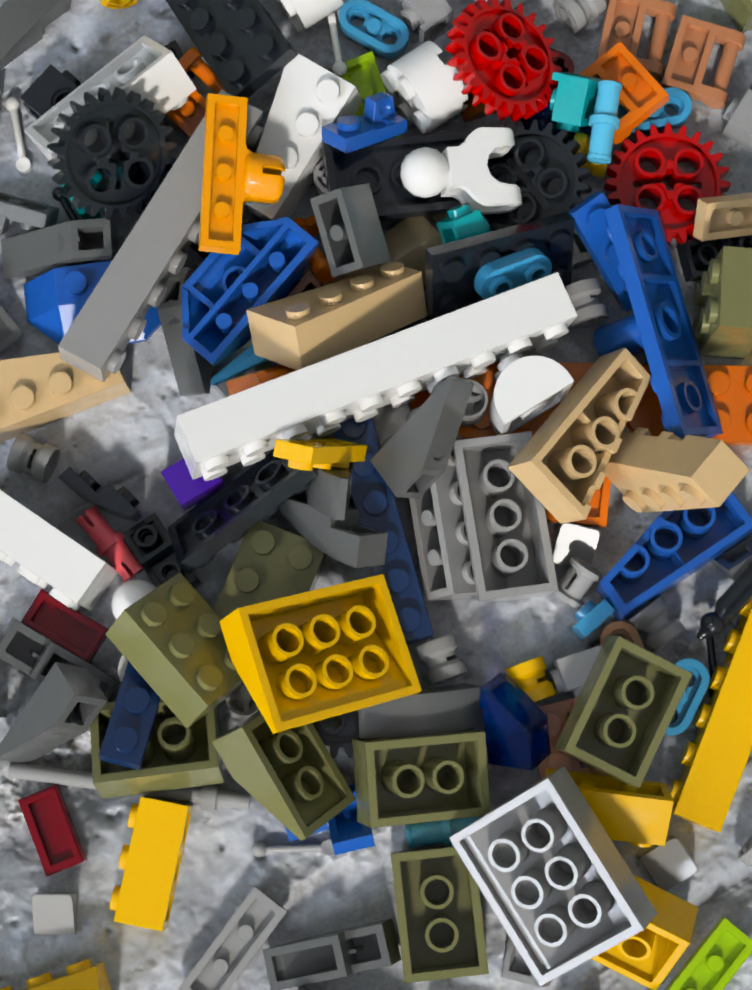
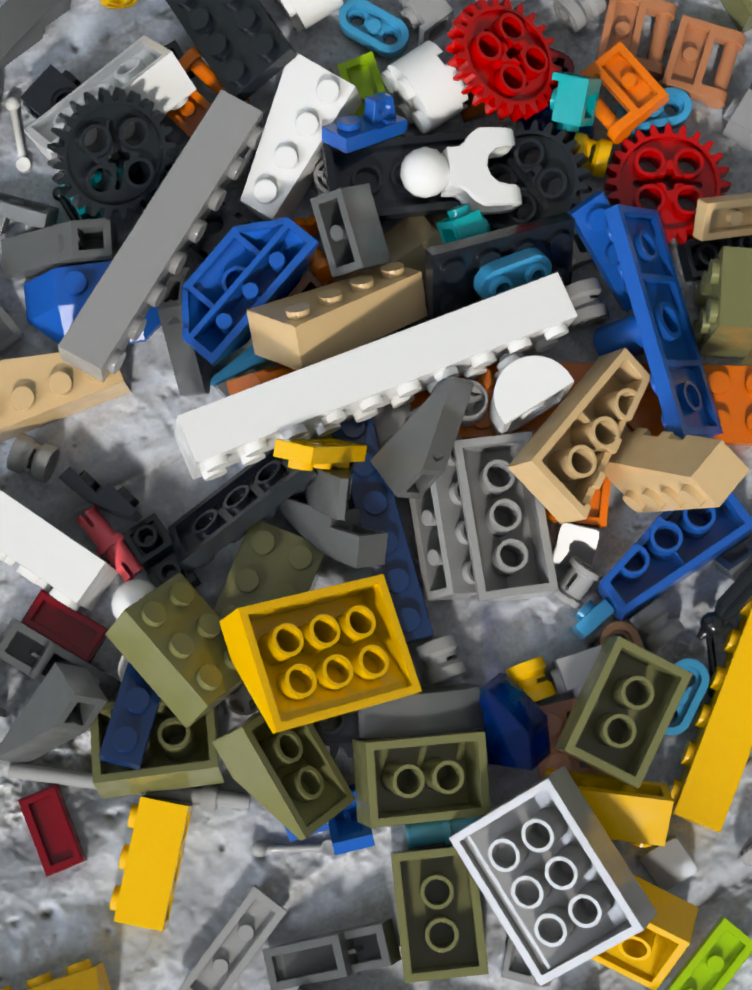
(54, 913): light grey slope -> none
(186, 490): dark purple brick -> none
(232, 175): light orange plate -> none
(339, 67): white hinge -> none
(604, 122): medium azure pin -> none

